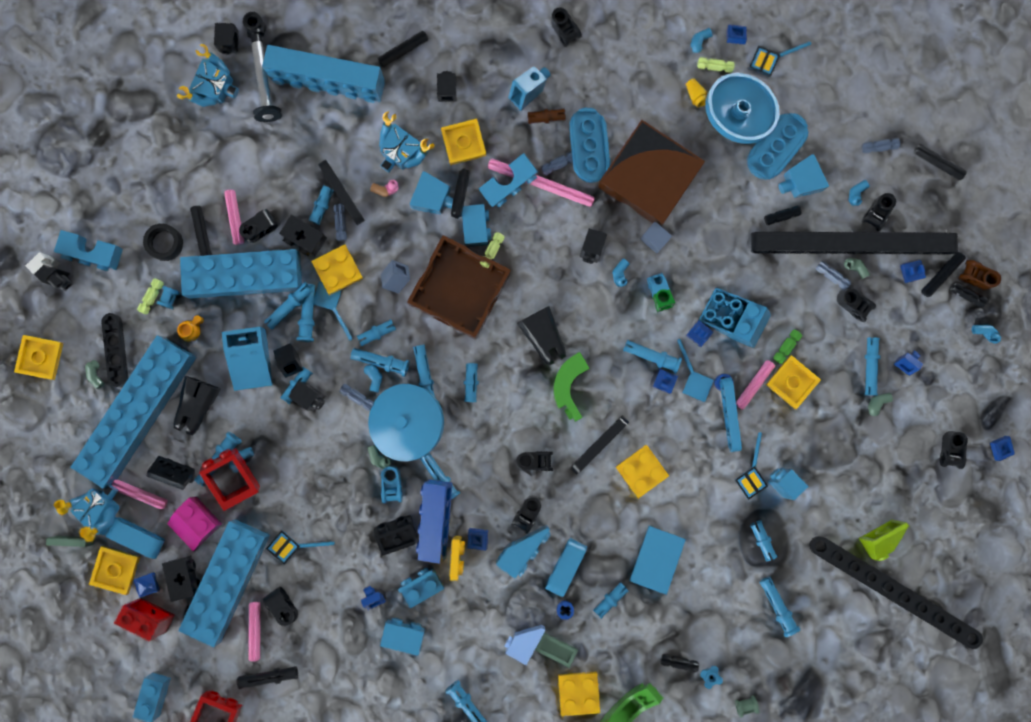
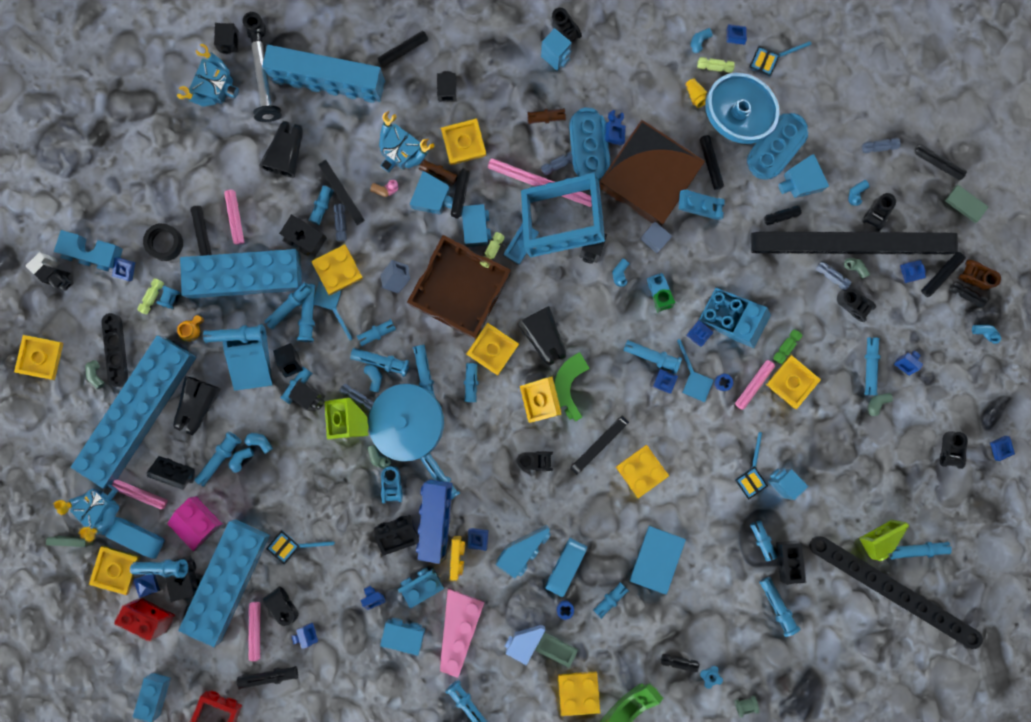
(123, 269): none -> blue tile
(165, 568): none -> dark azure pin
(238, 495): red window -> none
(244, 334): none -> dark azure pin
(258, 439): none -> dark azure arm
(260, 226): black piece -> none
(283, 151): none -> black piece
(305, 636): none -> blue tile
(345, 419): none -> lime slope
(438, 172): none -> reddish brown pin
(459, 626): none -> bright pink wing
(492, 349): none -> yellow plate
(515, 250): none -> dark azure plate
(523, 172): dark azure arch -> none
(526, 515): black piece -> none
(528, 86): dark azure torso -> none
(540, 400): none -> yellow plate
(556, 49): none -> dark azure brick
(569, 239): none -> dark azure window
(614, 130): none -> blue plate
(701, 204): none -> dark azure plate
(711, 161): none -> black axle
(730, 414): dark azure beam -> none
(791, 562): none -> black brick
(928, 549): none -> dark azure pin
(966, 203): none -> sand green tile

